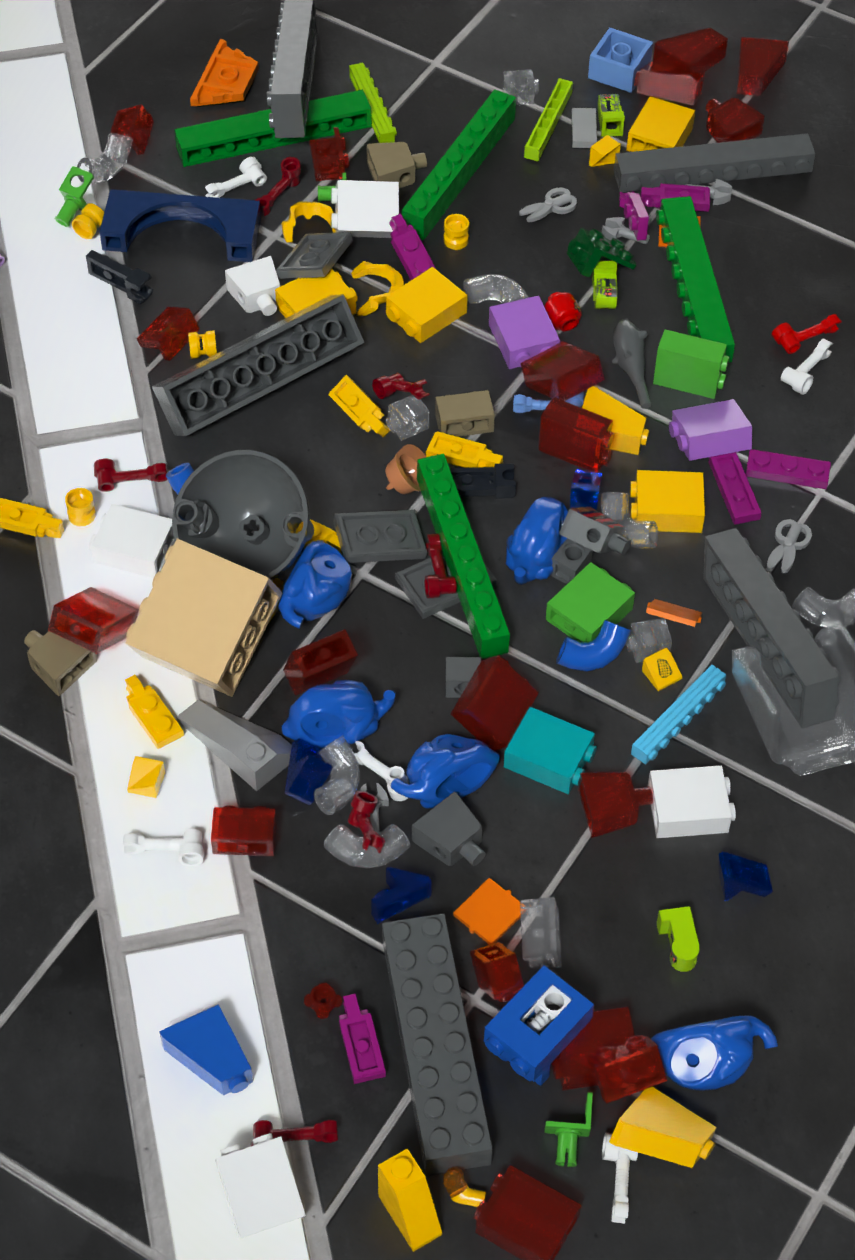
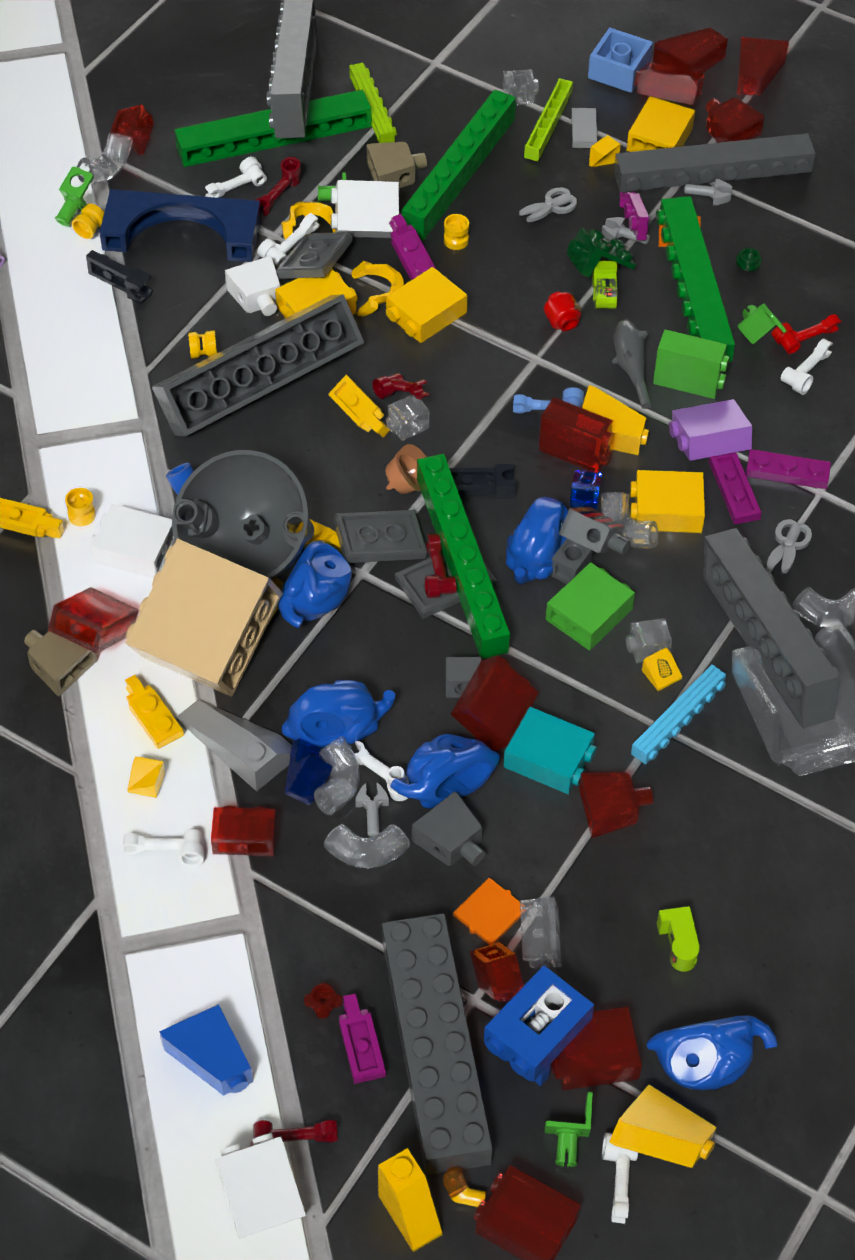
(107, 475): dark red brick -> none
(169, 331): clear red bracket -> none
(225, 77): orange wing -> none
(277, 251): none -> white brick
(320, 662): clear red brick -> none
(328, 157): clear red bracket -> none
(364, 805): dark red brick -> none
(405, 891): clear blue slope -> none
(462, 451): yellow hinge -> none
(465, 413): dark tan brick -> none
(493, 288): clear cylinder -> none
(522, 329): medium lavender brick -> none
(562, 371): clear red brick -> none
(594, 654): blue cylinder -> none
(610, 112): lime leg -> none
(627, 1068): clear red bracket -> none
(674, 612): orange piece -> none
(691, 801): white brick -> none
(700, 195): magenta hinge -> none
(743, 874): clear blue slope -> none
(749, 259): none -> dark green plate
(758, 322): none -> bright green bracket

